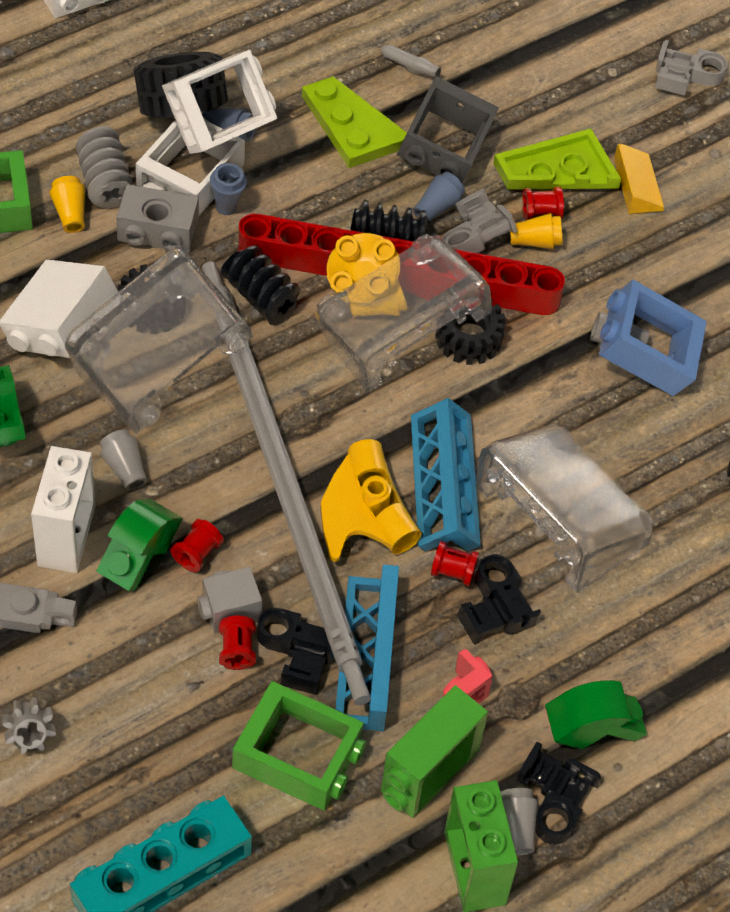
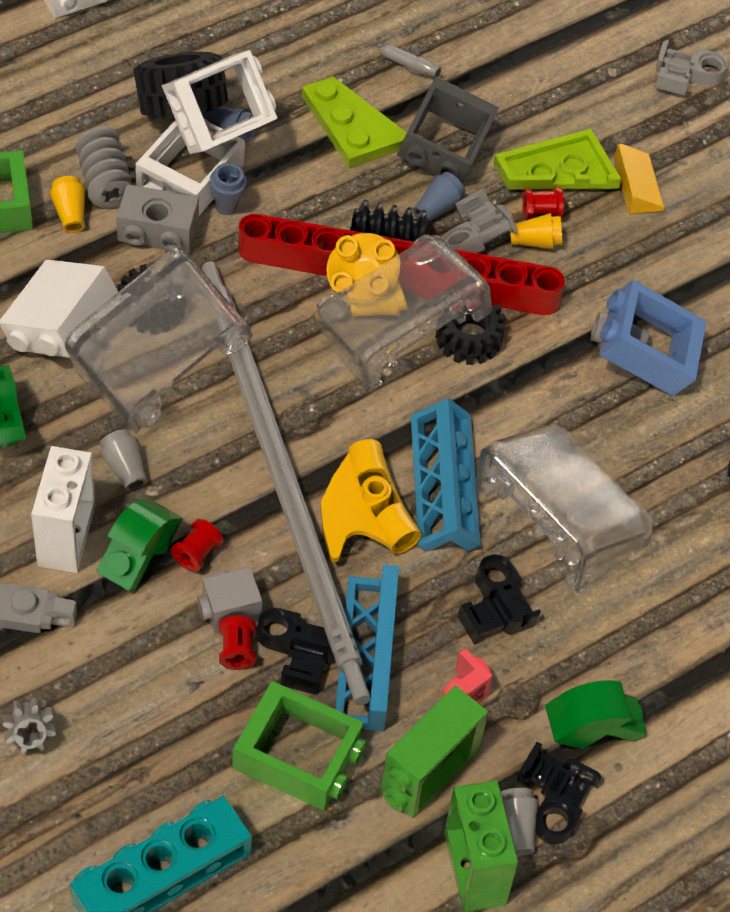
(262, 283): black piece -> none
(454, 563): red bush -> none

